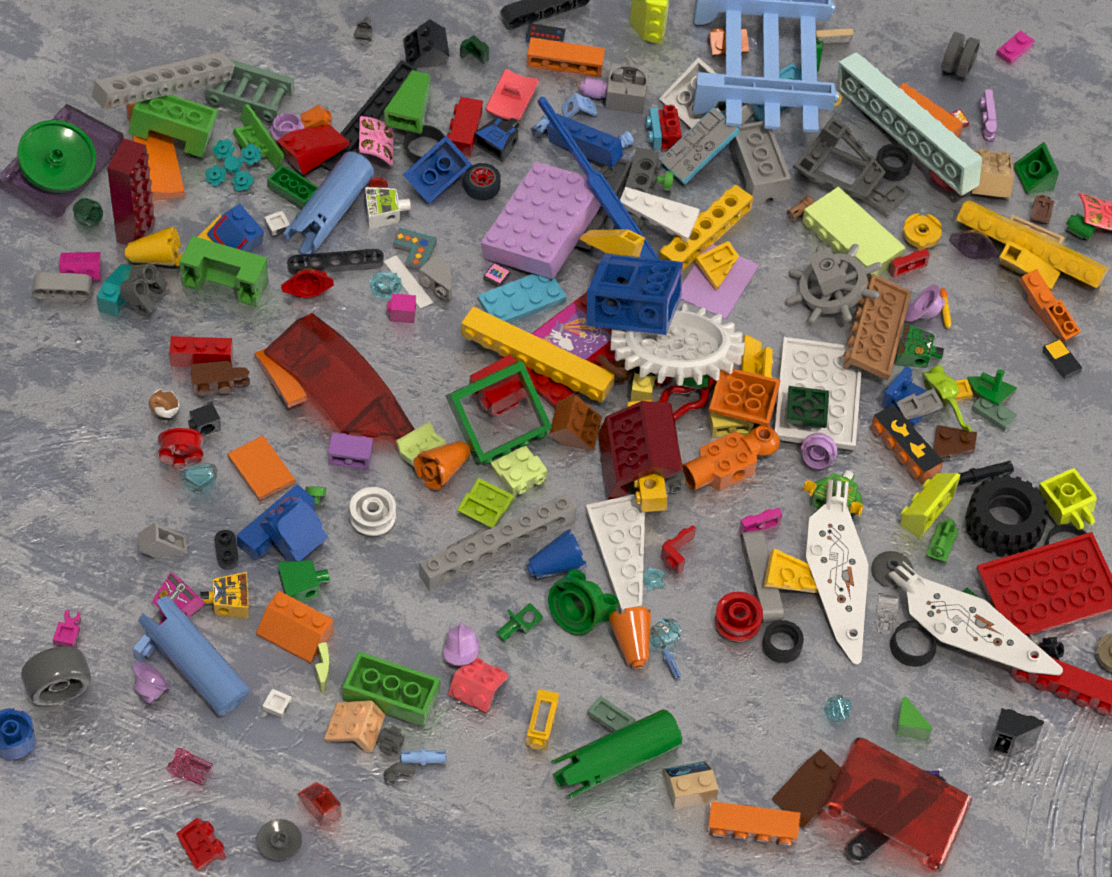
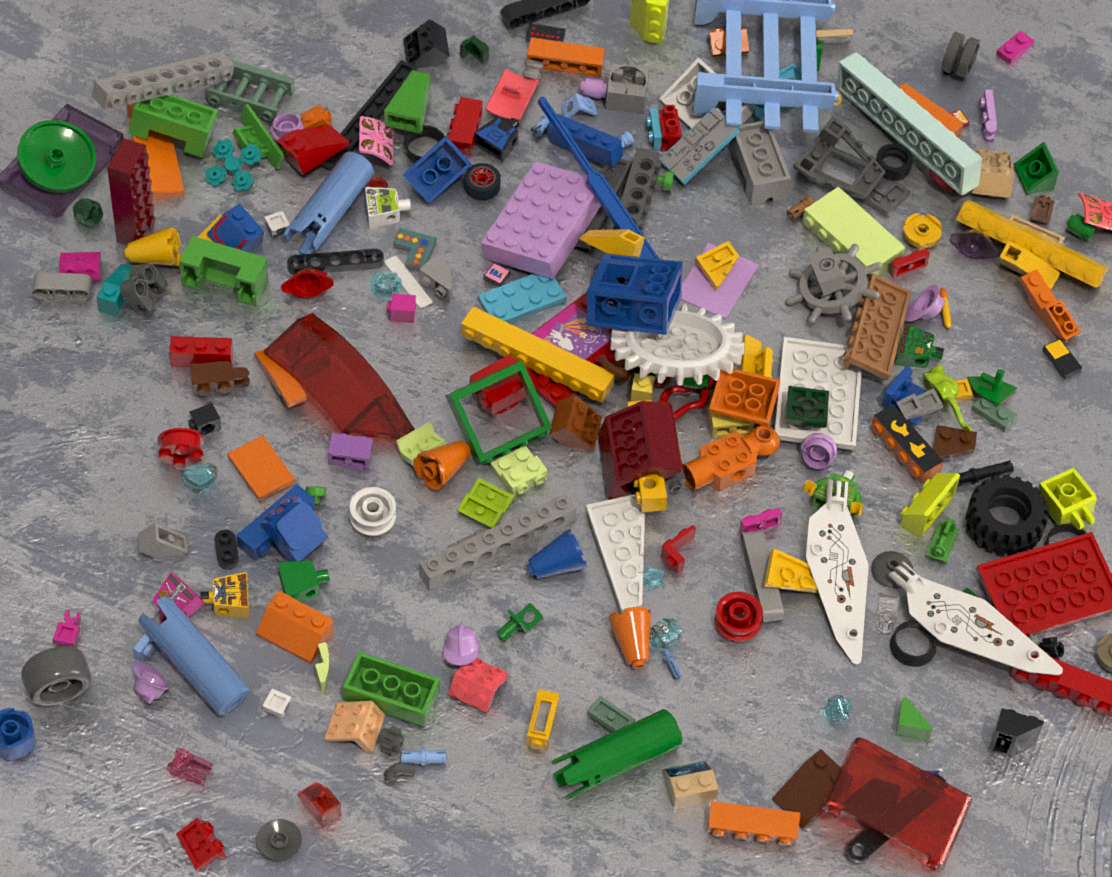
(164, 403): medium nougat hair -> none
(291, 186): green piece -> none
(364, 29): dark grey piece -> none
(532, 69): none -> light grey wheel
(579, 603): green piece -> none
(671, 215): white wing -> none
(709, 226): yellow brick -> none
(779, 655): black tyre -> none

